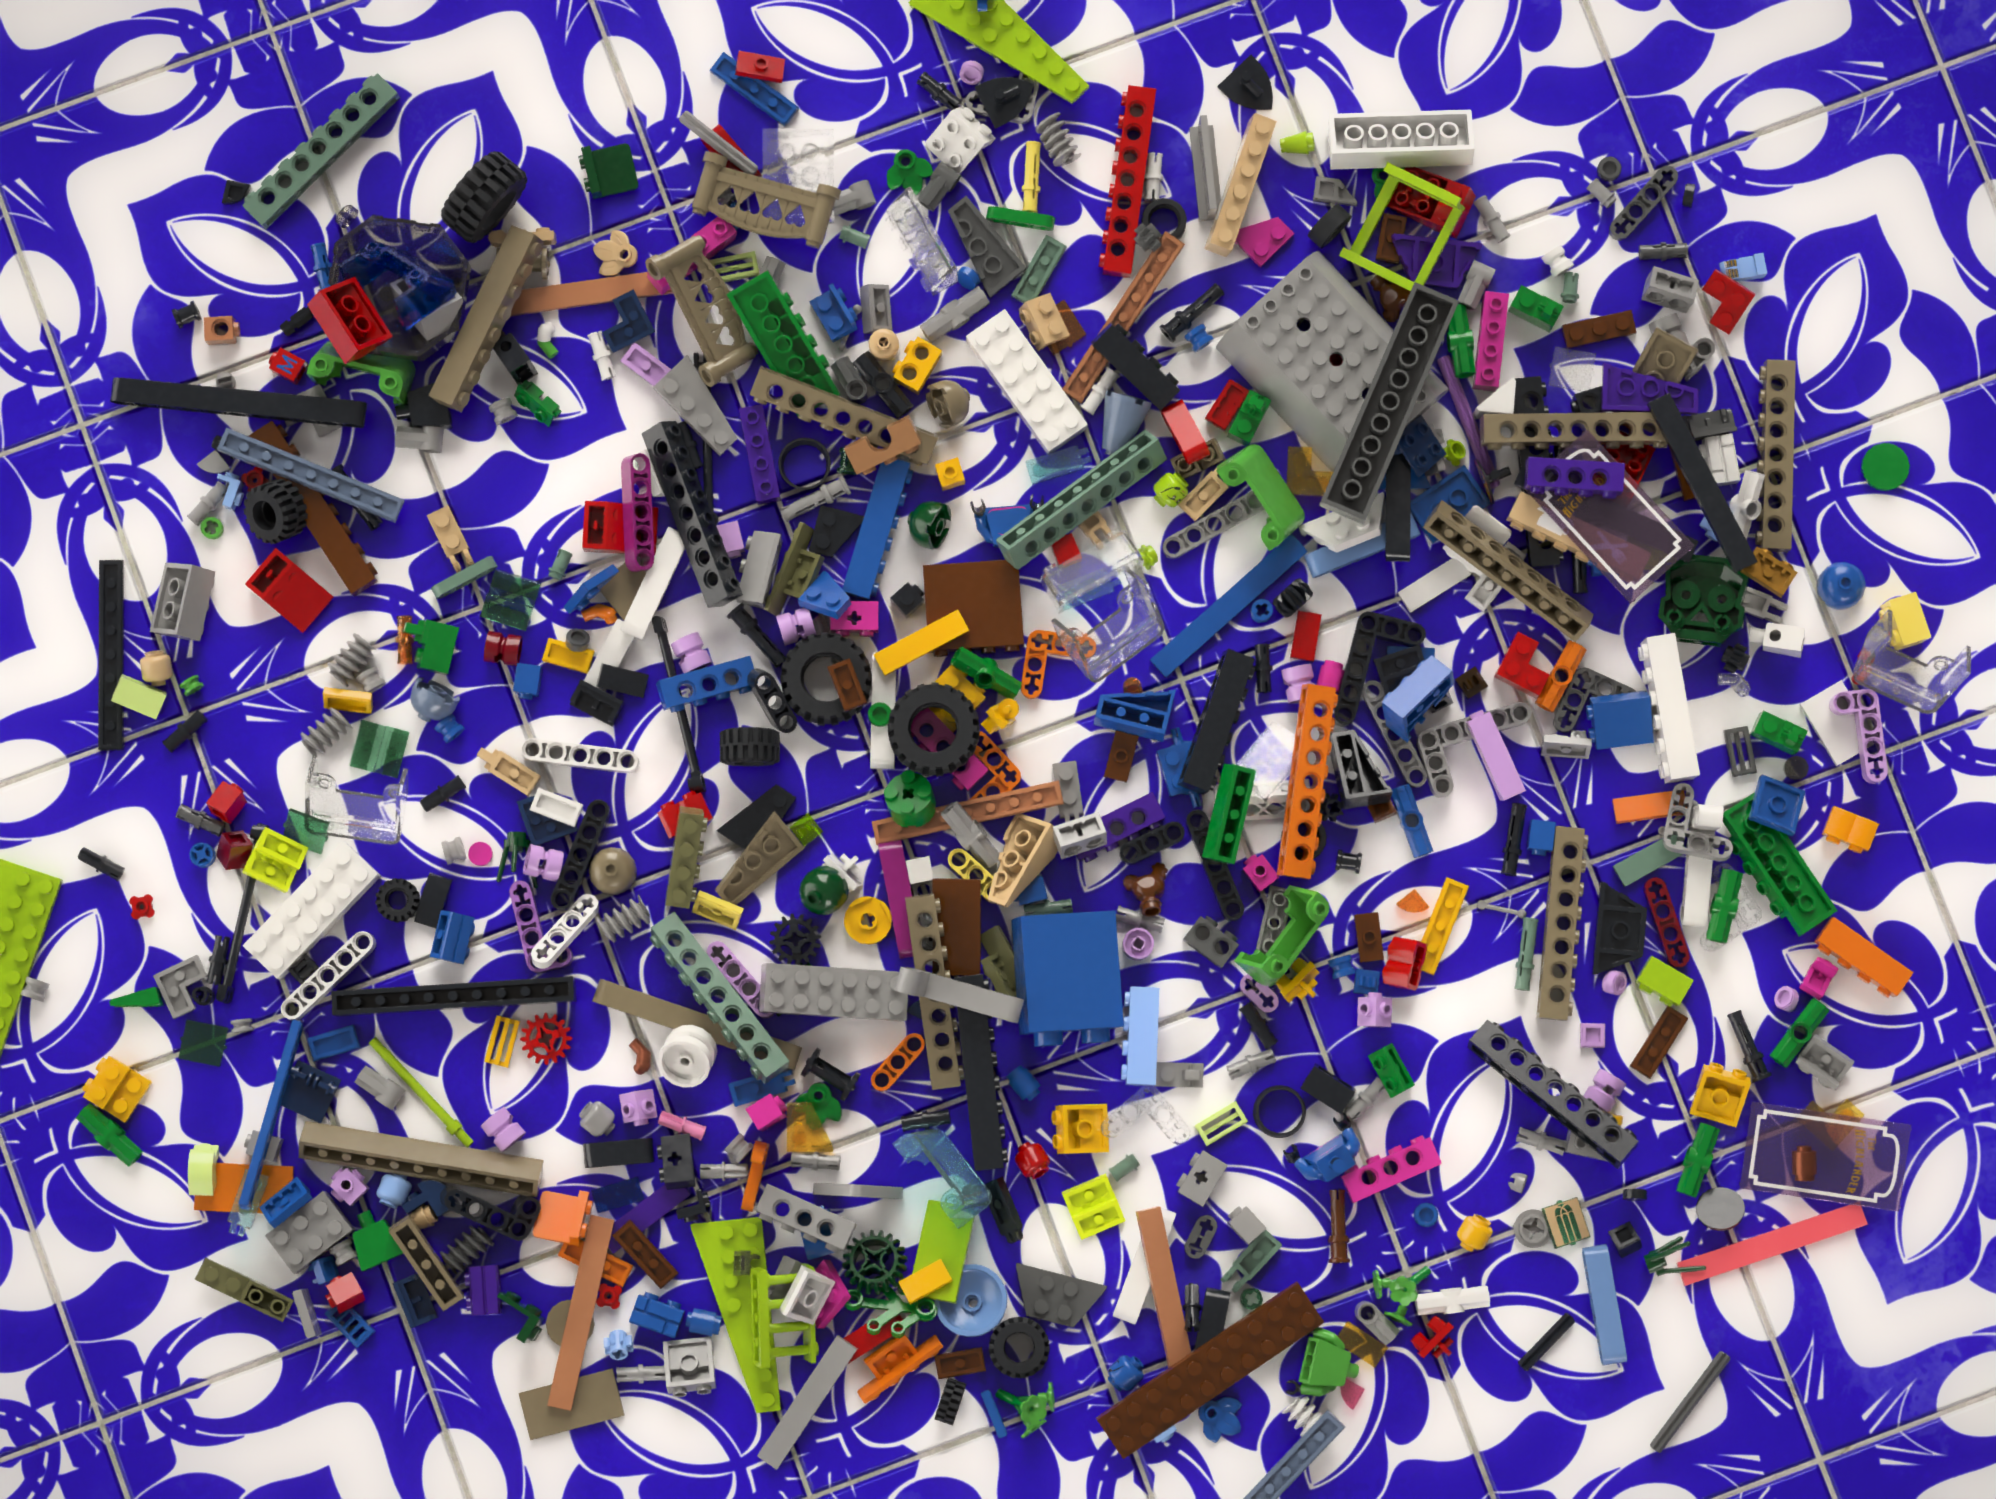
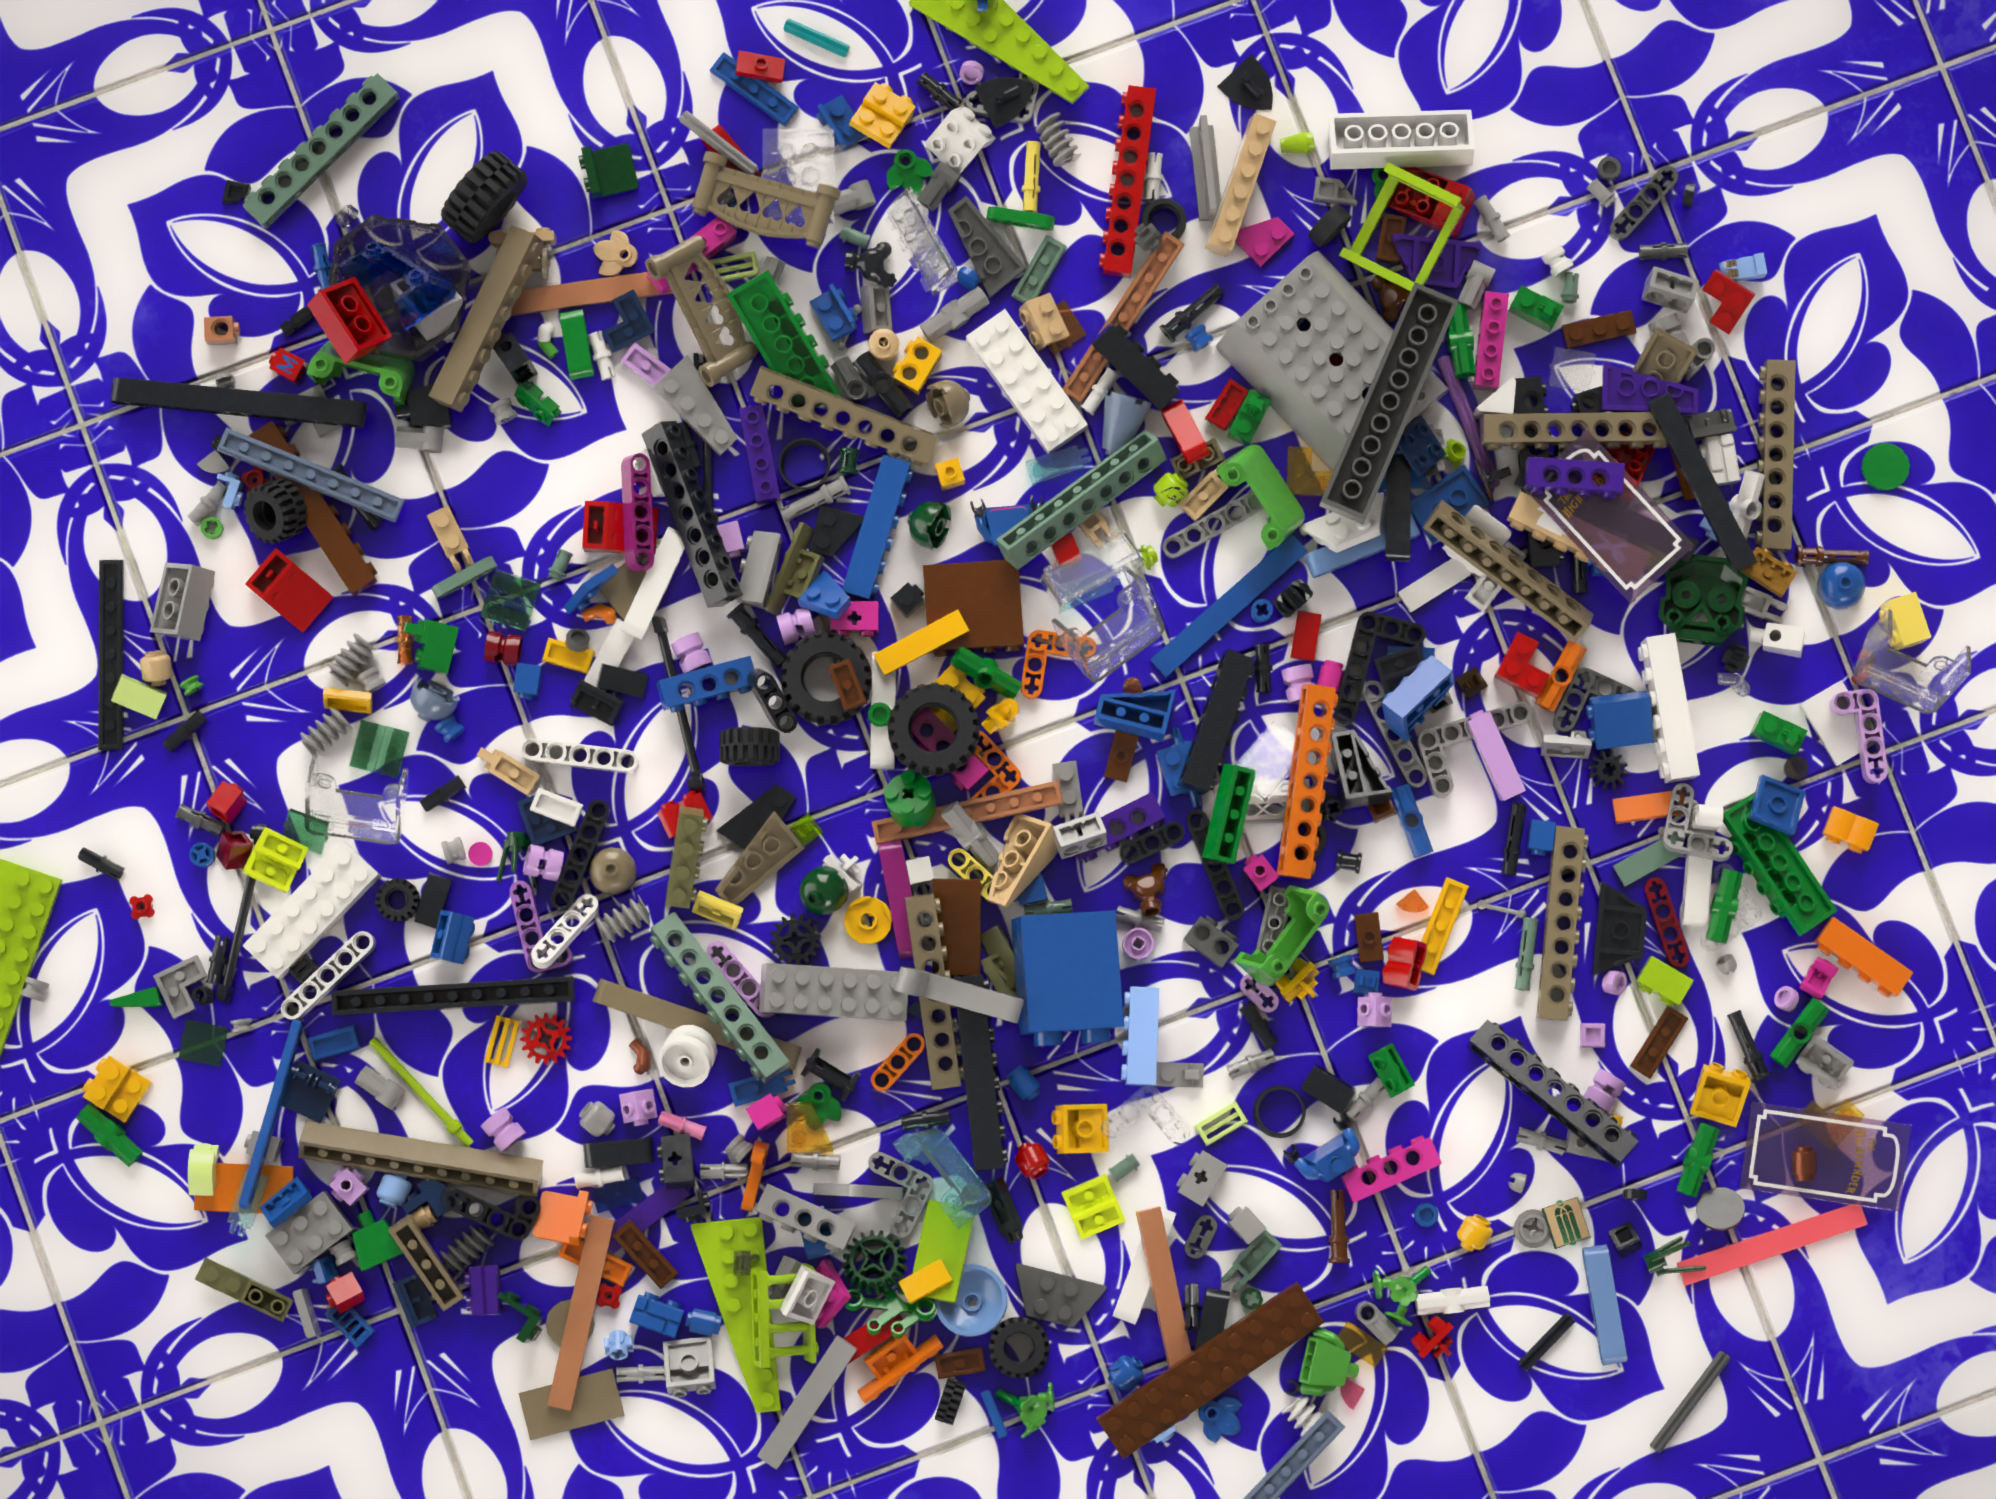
(186, 314): black bush -> none
(576, 344): none -> green beam
(599, 1177): none -> white pin
(816, 38): none -> teal axle
(837, 116): none -> blue bracket
(872, 264): none -> black animal
(883, 114): none -> yellow plate
(903, 439): medium nougat arch -> none
(910, 1183): none -> light grey beam
(1611, 762): none -> black gear
(1726, 963): none -> light grey hinge
(1735, 731): dark grey tile -> none
(1819, 552): none -> reddish brown pin

